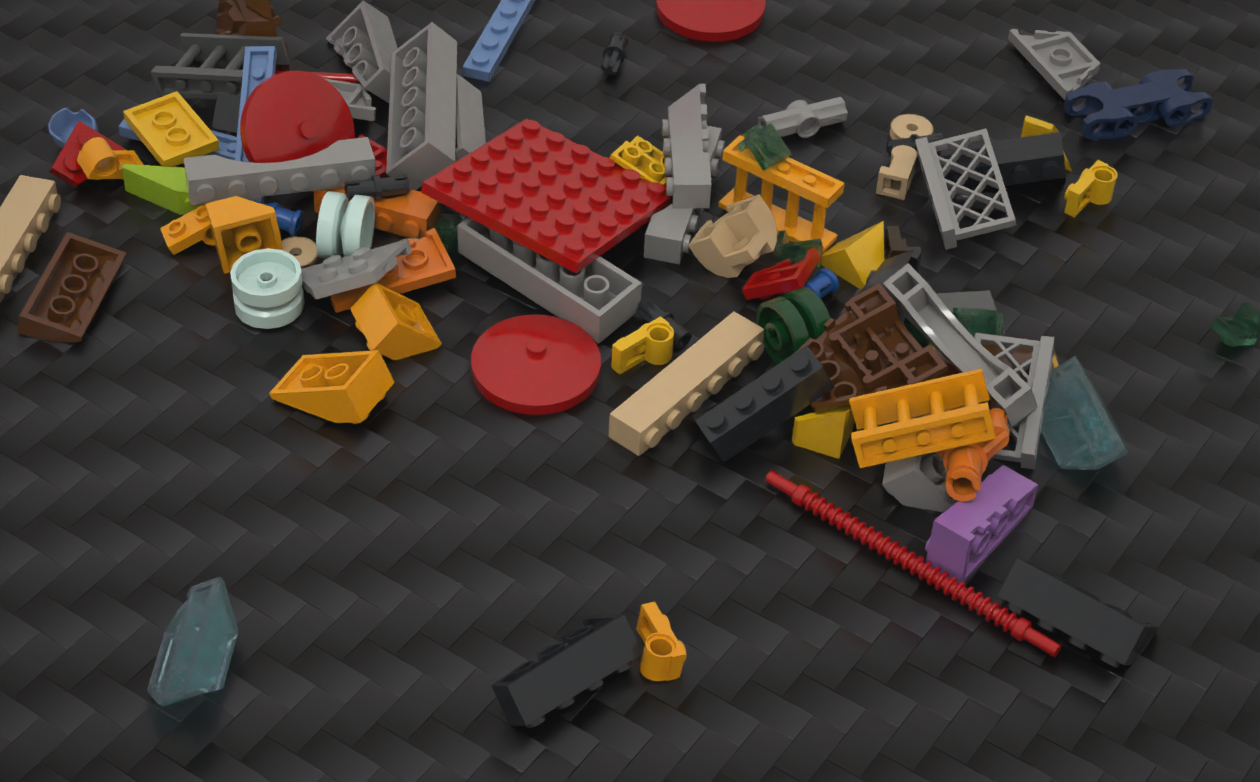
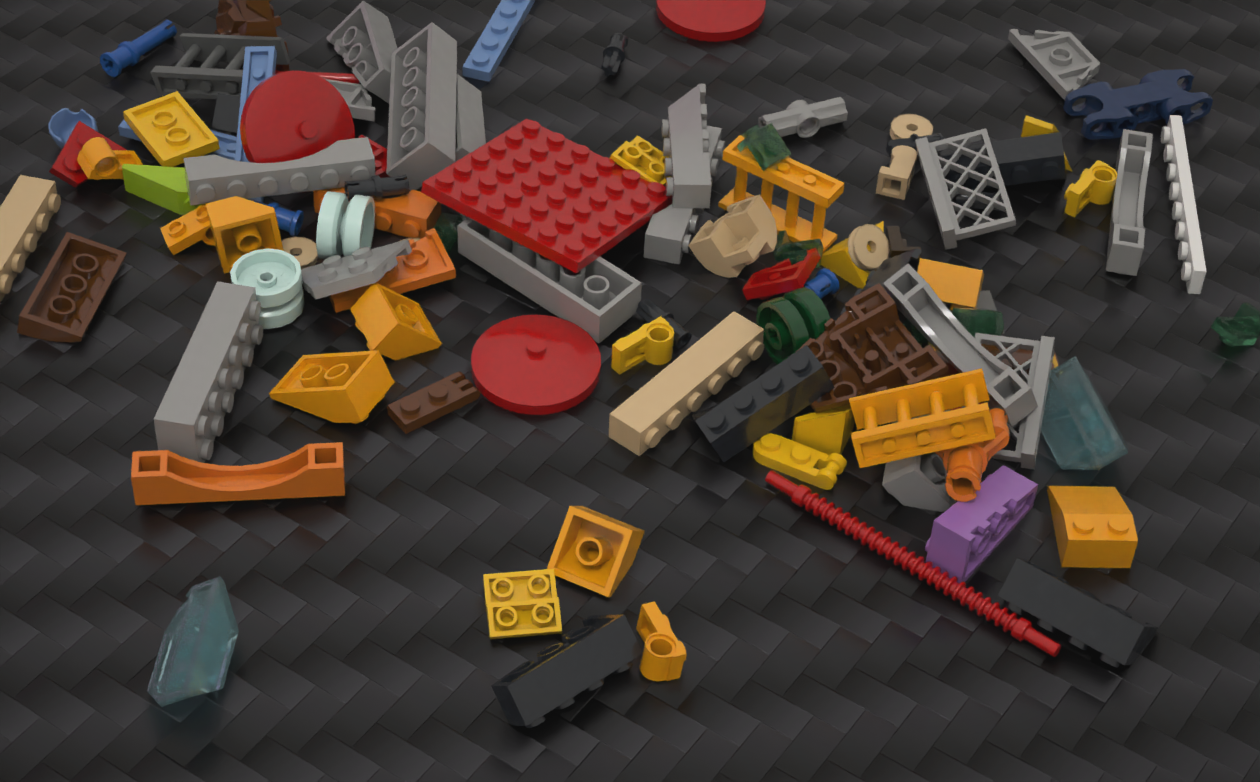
(129, 52): none -> blue pin
(173, 479): none -> orange arch
(209, 373): none -> light grey brick
(432, 402): none -> reddish brown hinge
(522, 604): none -> yellow slope
(594, 550): none -> light orange slope
(798, 460): none -> yellow plate
(858, 247): none -> tan piece
(952, 283): none -> light orange slope
(1092, 527): none -> light orange slope
(1126, 221): none -> light grey arch
(1184, 206): none -> white plate

